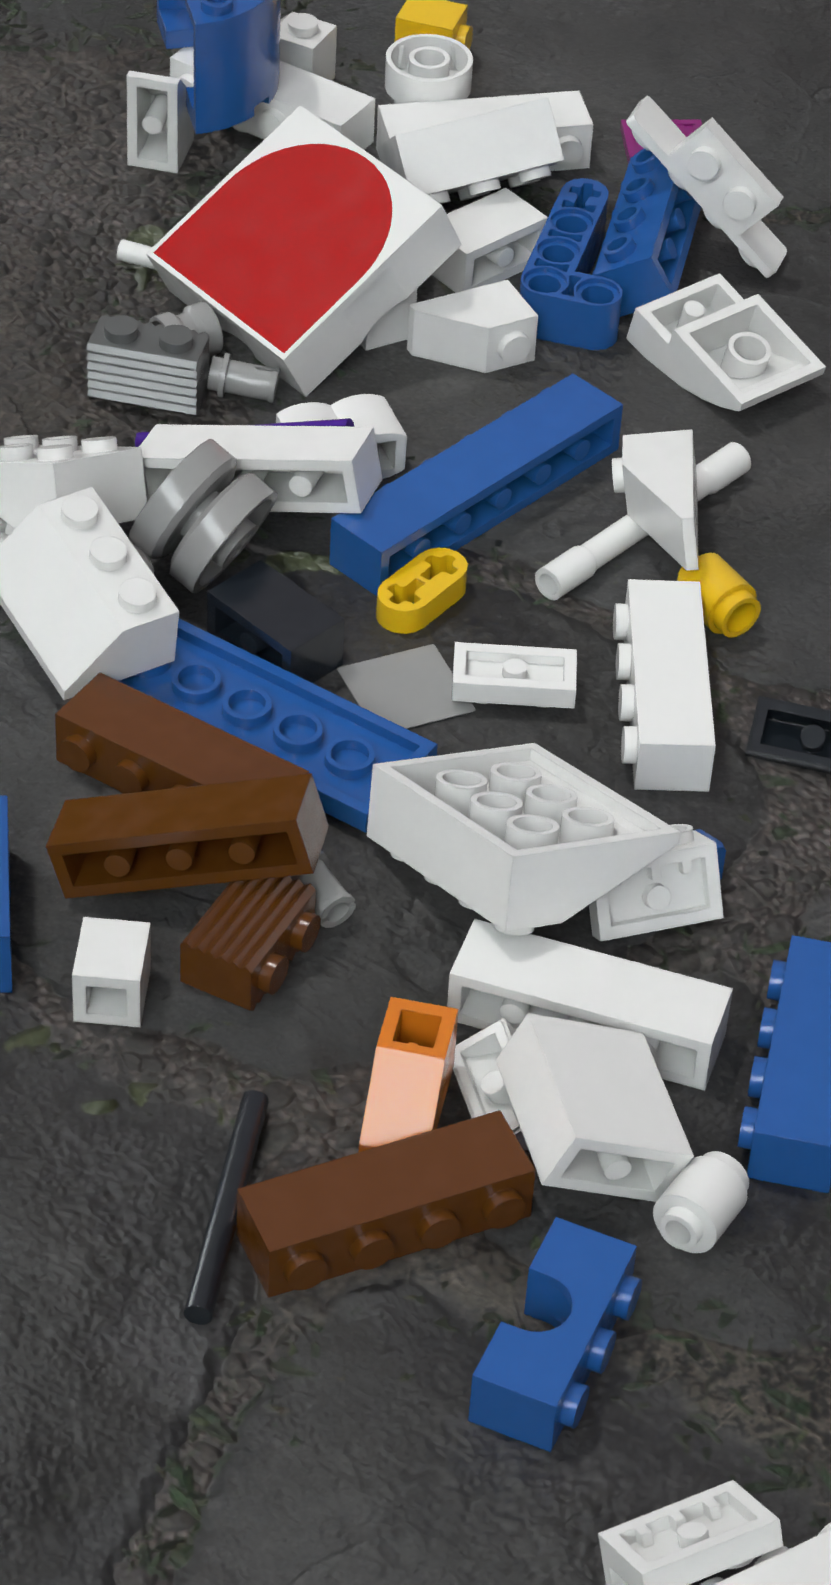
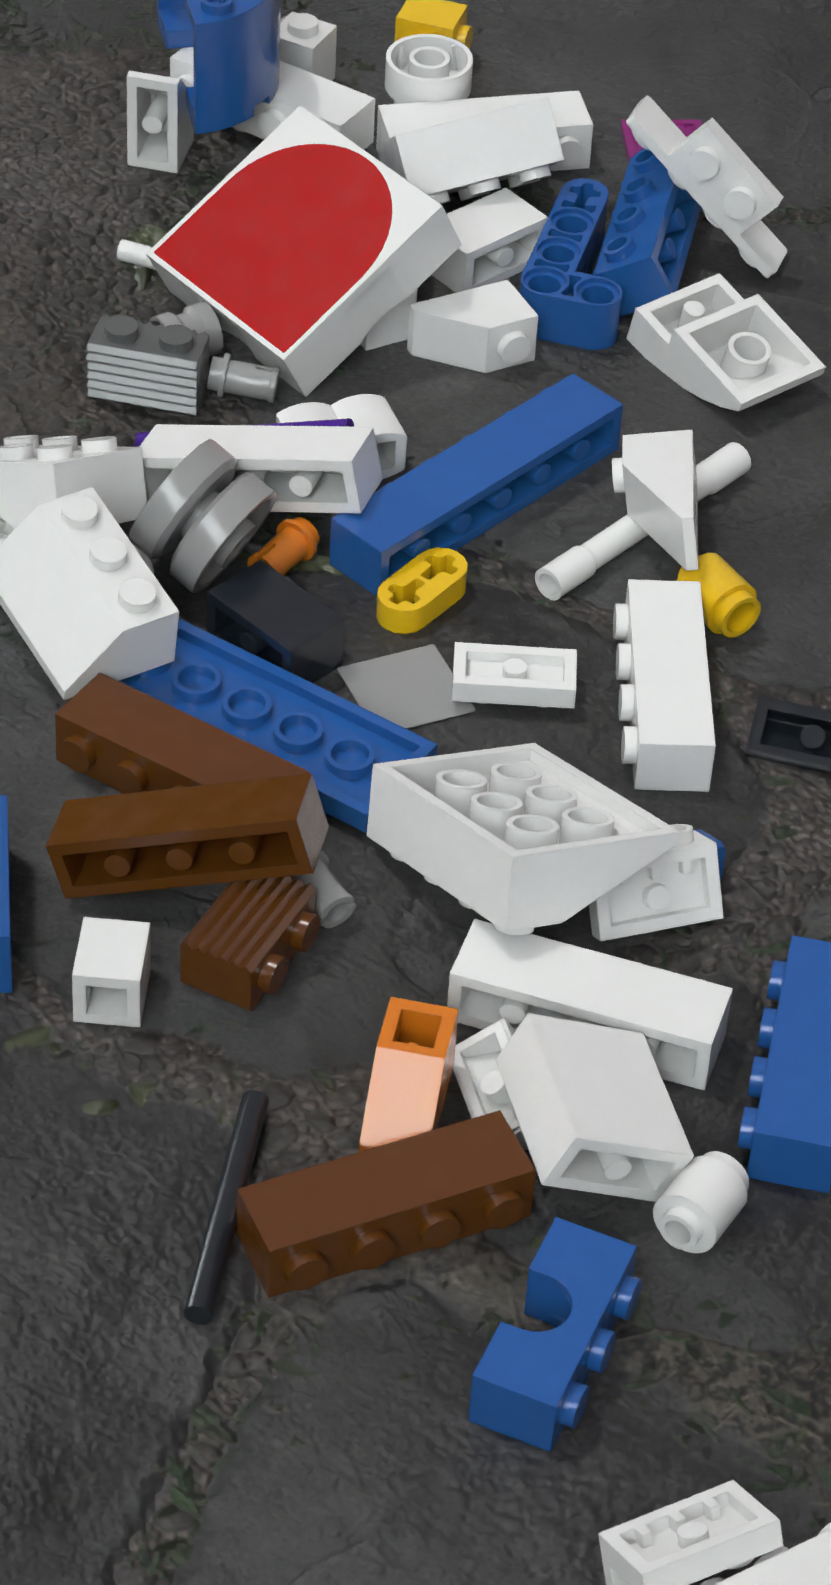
(294, 542): none -> orange pin

